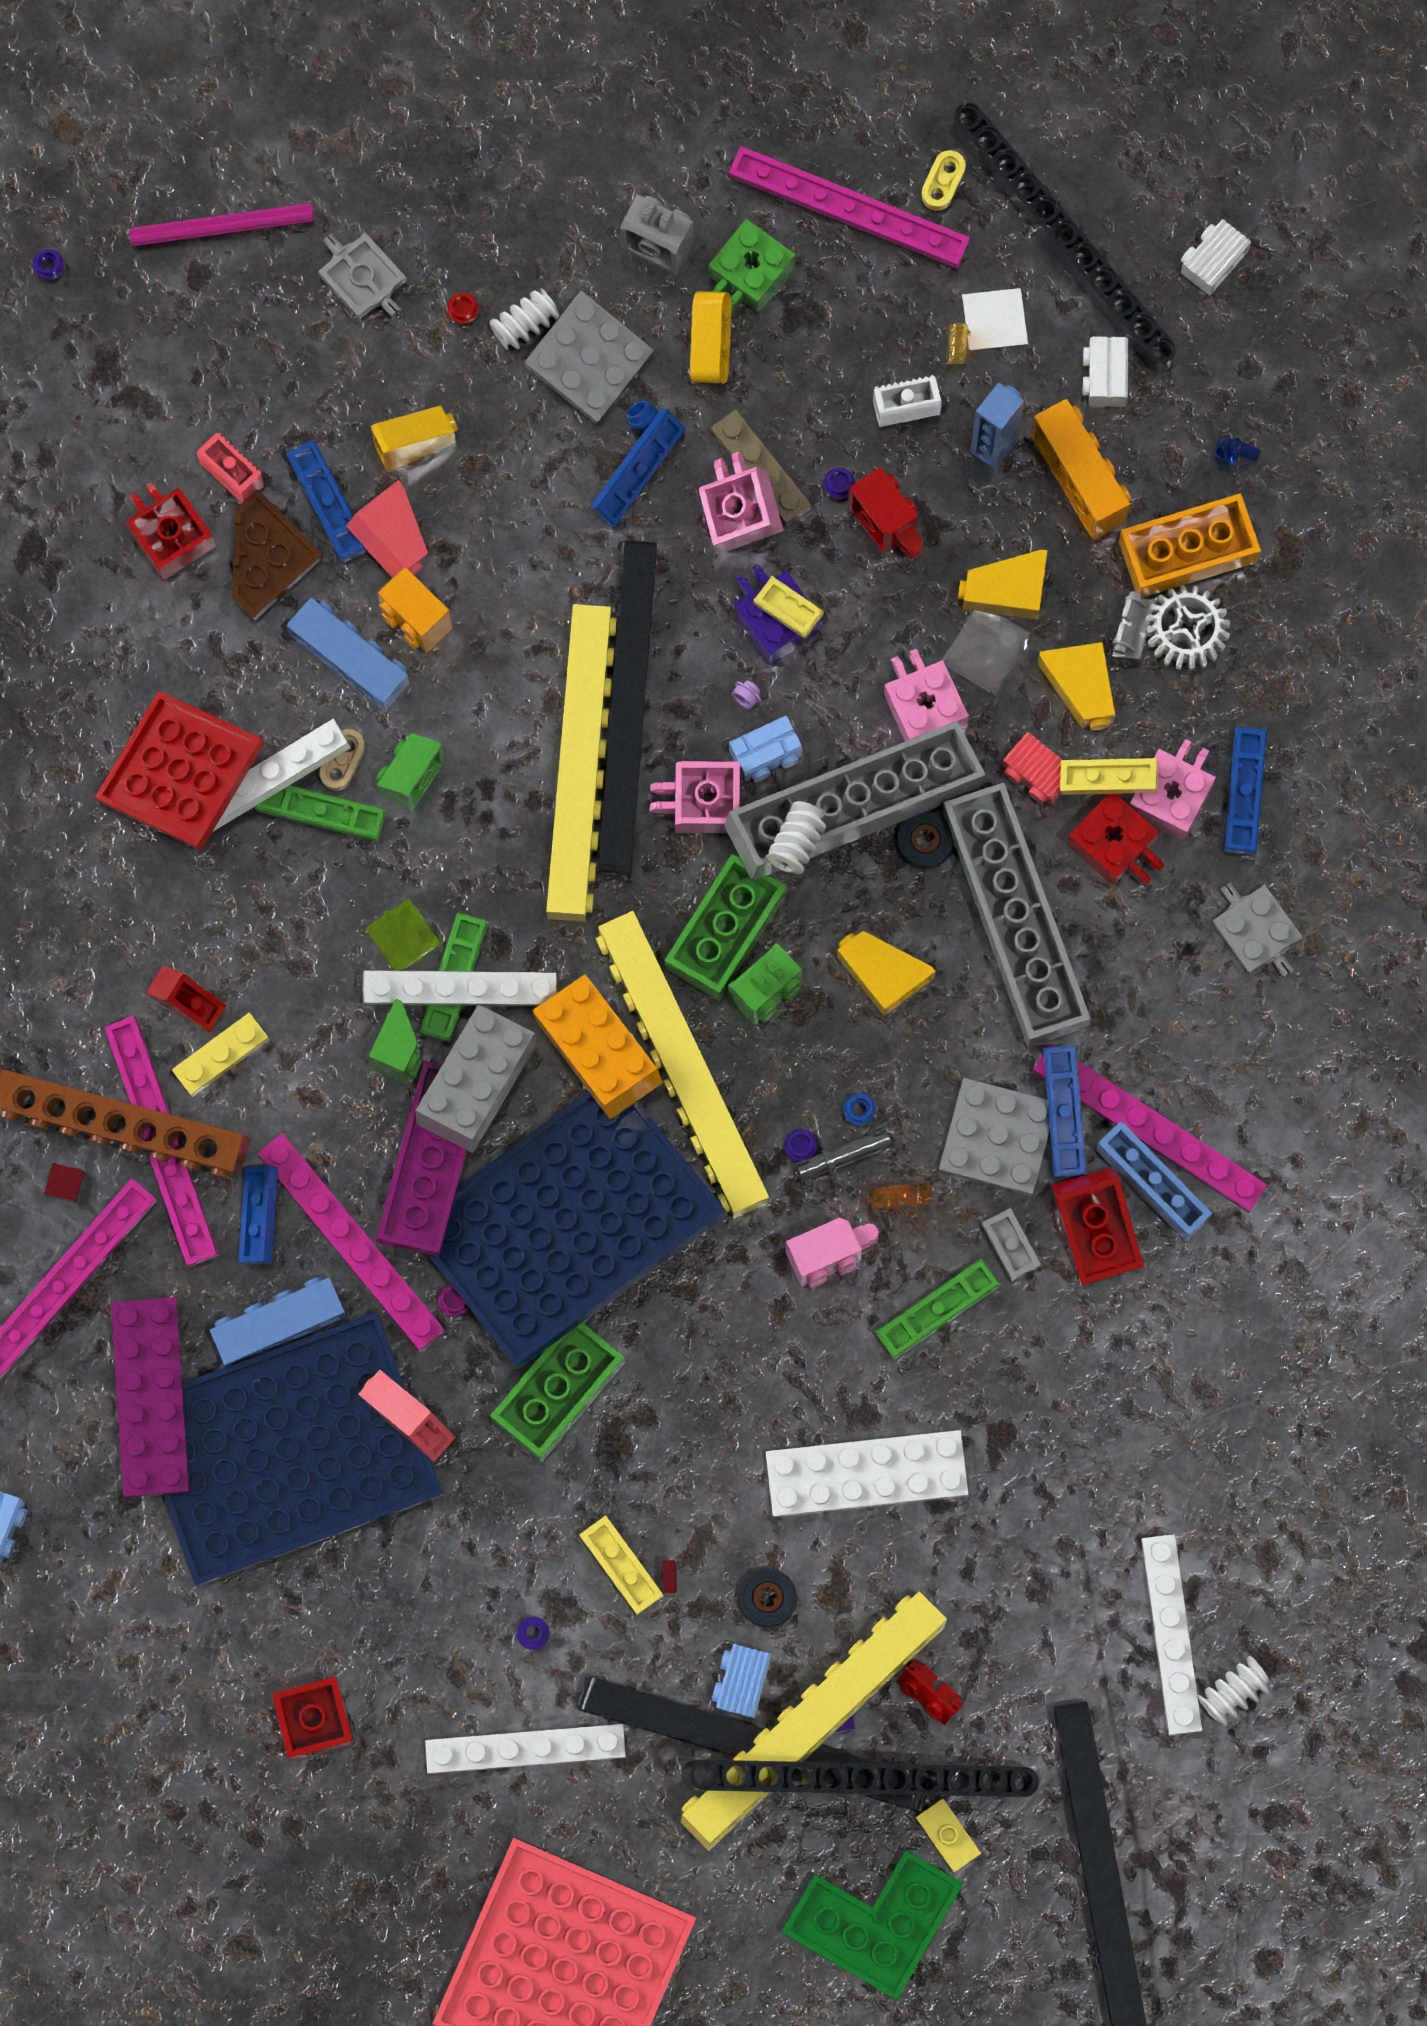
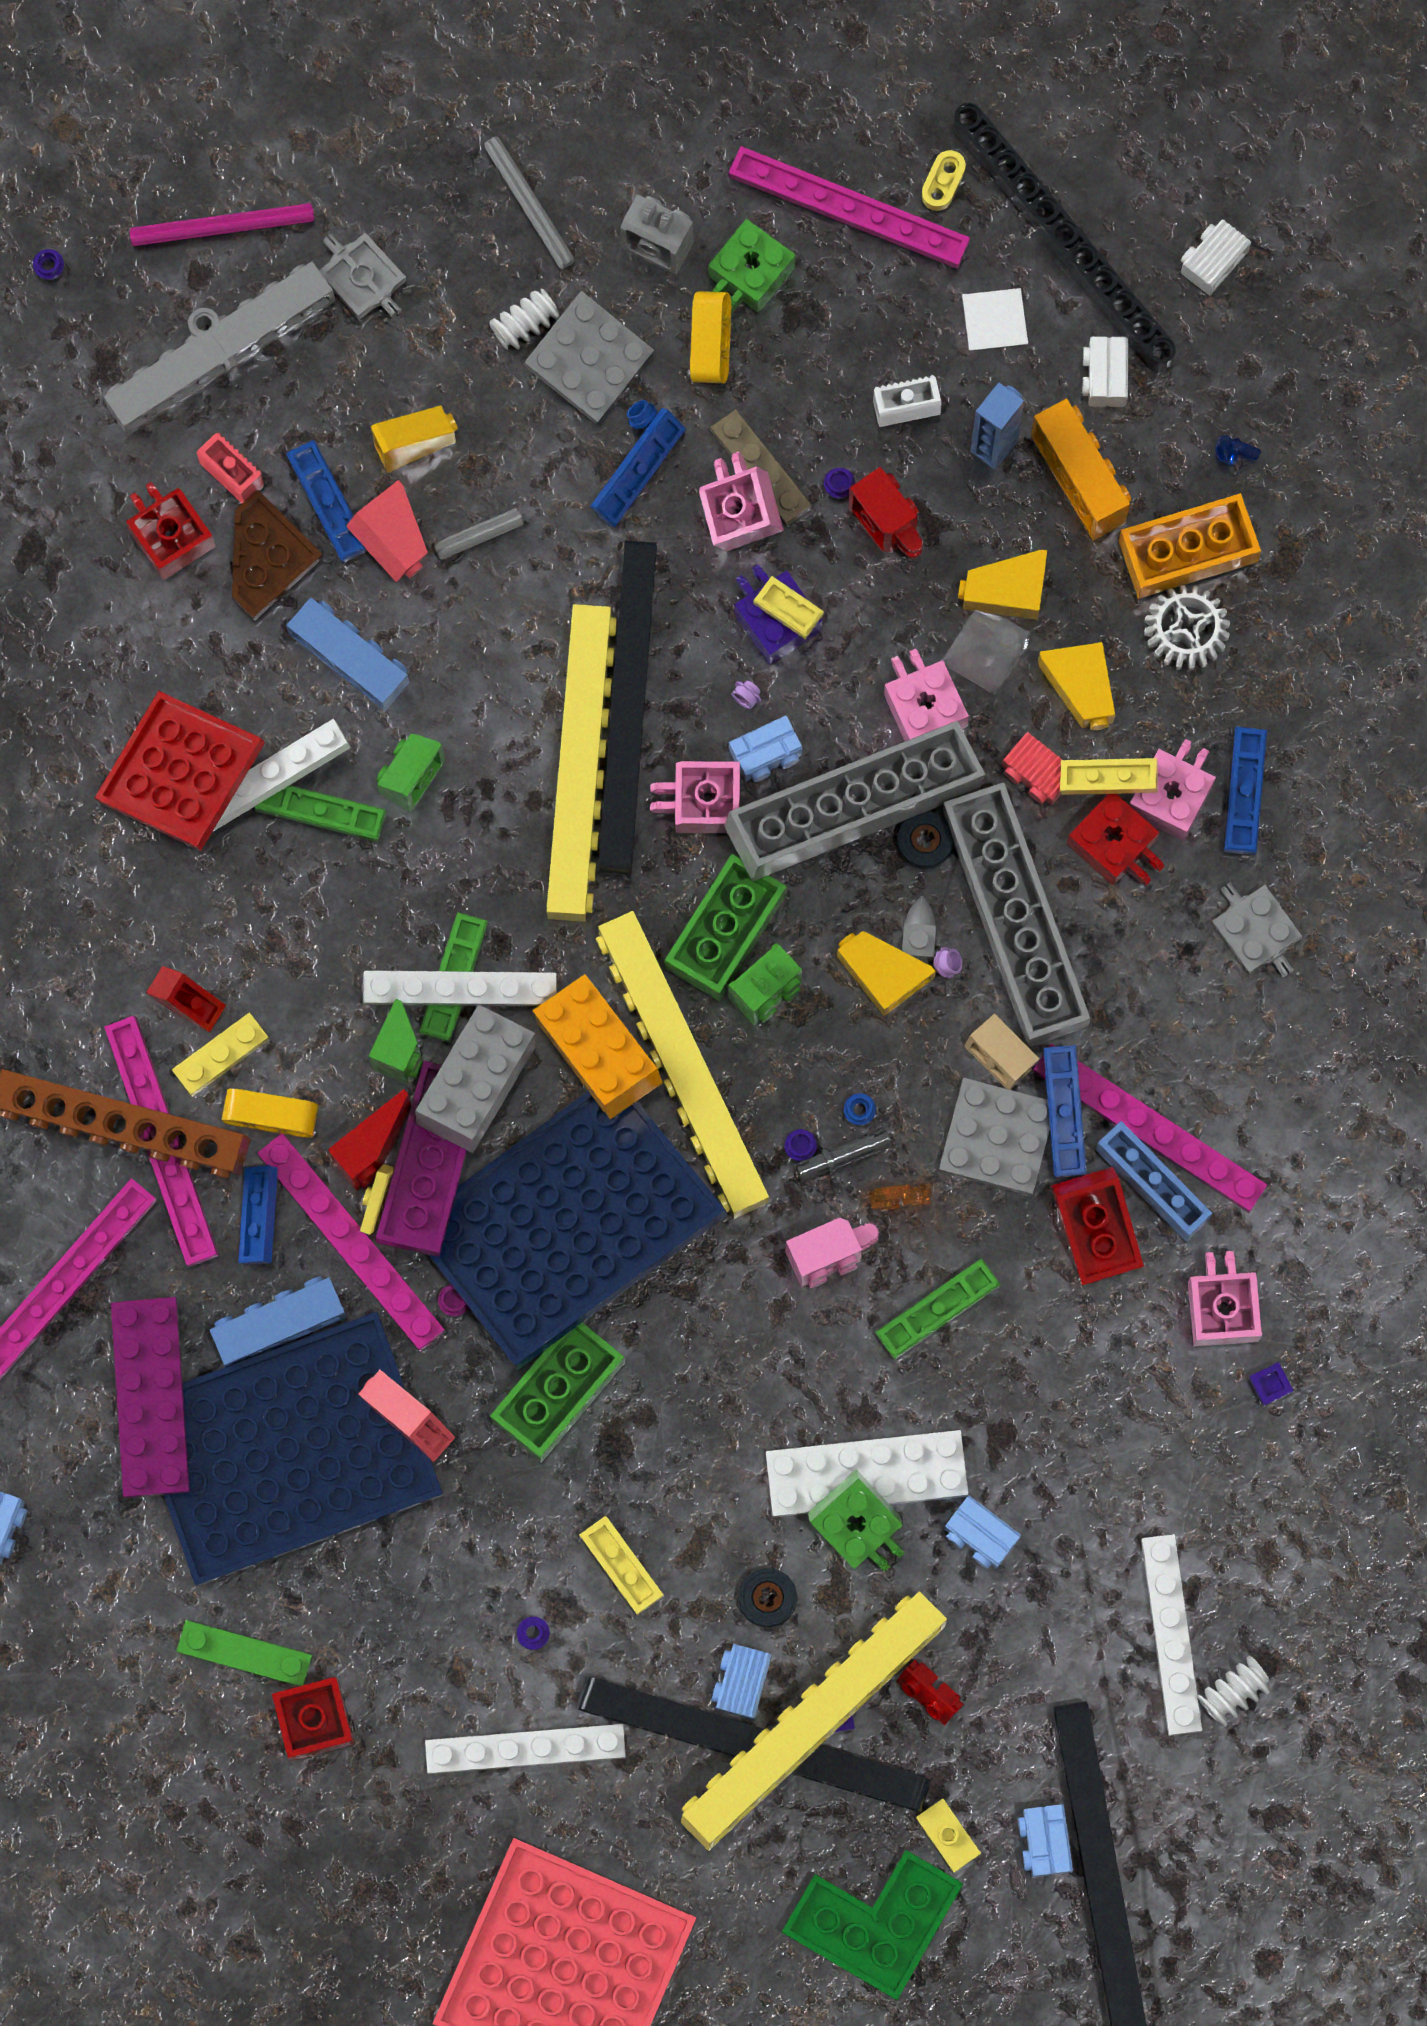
(64, 1183): dark red tile -> none
(219, 348): none -> light grey hinge
(244, 1653): none -> bright green plate
(270, 1113): none -> yellow beam
(344, 763): tan plate -> none
(370, 1143): none -> red slope
(375, 1199): none -> light yellow plate
(403, 936): clear neon green piece -> none
(414, 611): light orange brick -> none
(462, 308): red plate -> none
(478, 533): none -> light grey axle
(529, 202): none -> light grey axle
(669, 1578): dark red tile -> none
(797, 838): white piece -> none
(845, 1780): black beam -> none
(857, 1541): none -> bright green hinge
(919, 930): none -> light grey plate
(947, 962): none -> lavender plate
(957, 343): clear yellow pin -> none
(981, 1533): none -> light blue brick
(1001, 1052): none -> tan hinge
(1011, 1244): light grey plate -> none
(1046, 1841): none -> light blue brick
(1132, 629): light grey hinge -> none
(1236, 1290): none -> bright pink hinge
(1271, 1384): none -> dark purple plate

